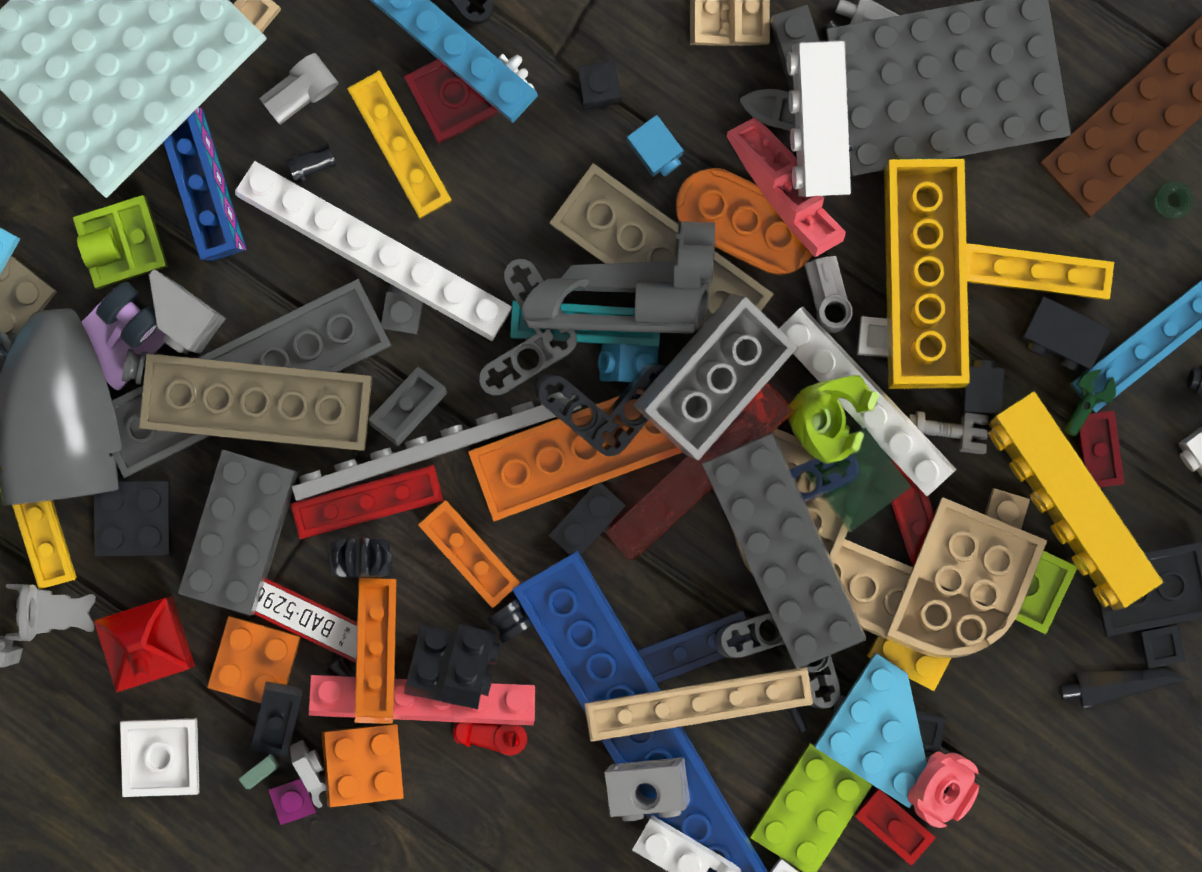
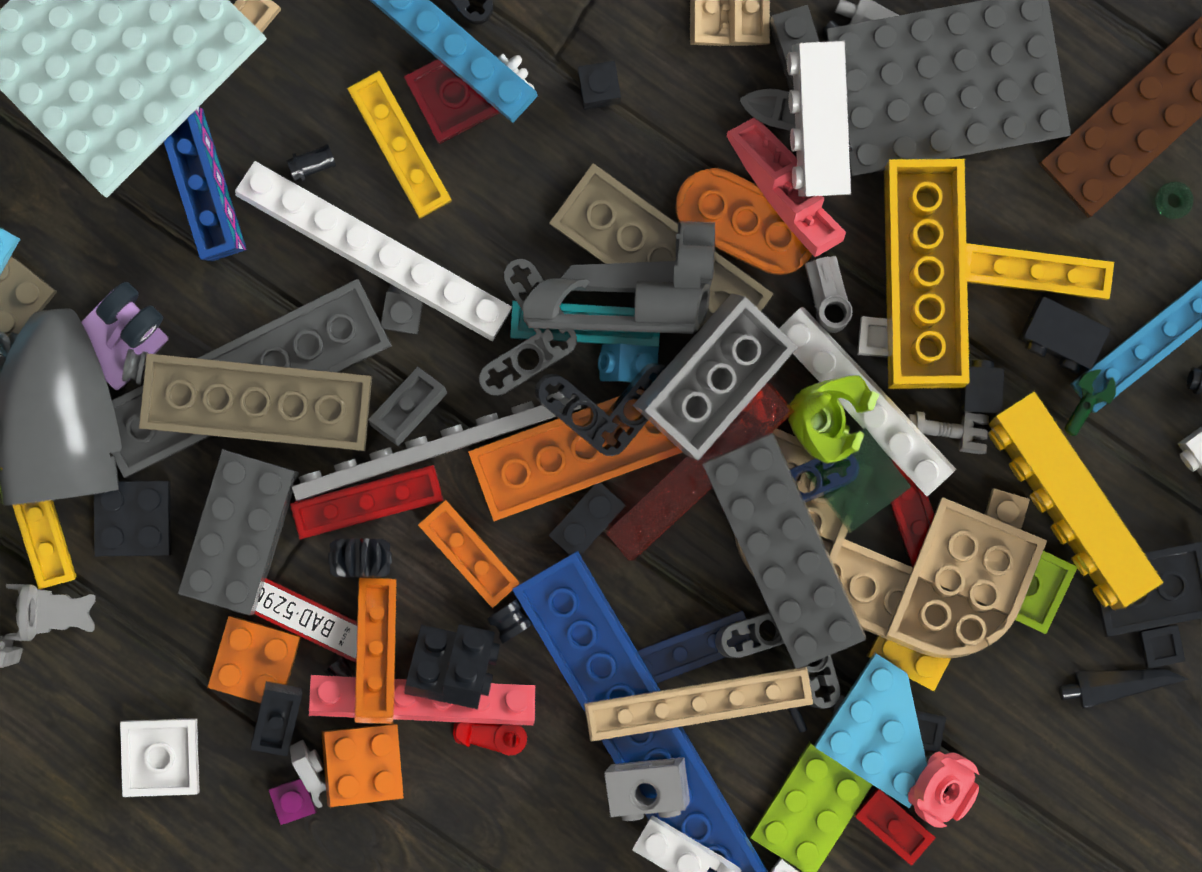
(119, 242): lime plate -> none
(144, 643): red piece -> none
(182, 316): light grey slope -> none
(260, 771): sand green tile -> none
(306, 83): light grey piece -> none
(656, 147): dark azure brick -> none
(1101, 449): dark red plate -> none

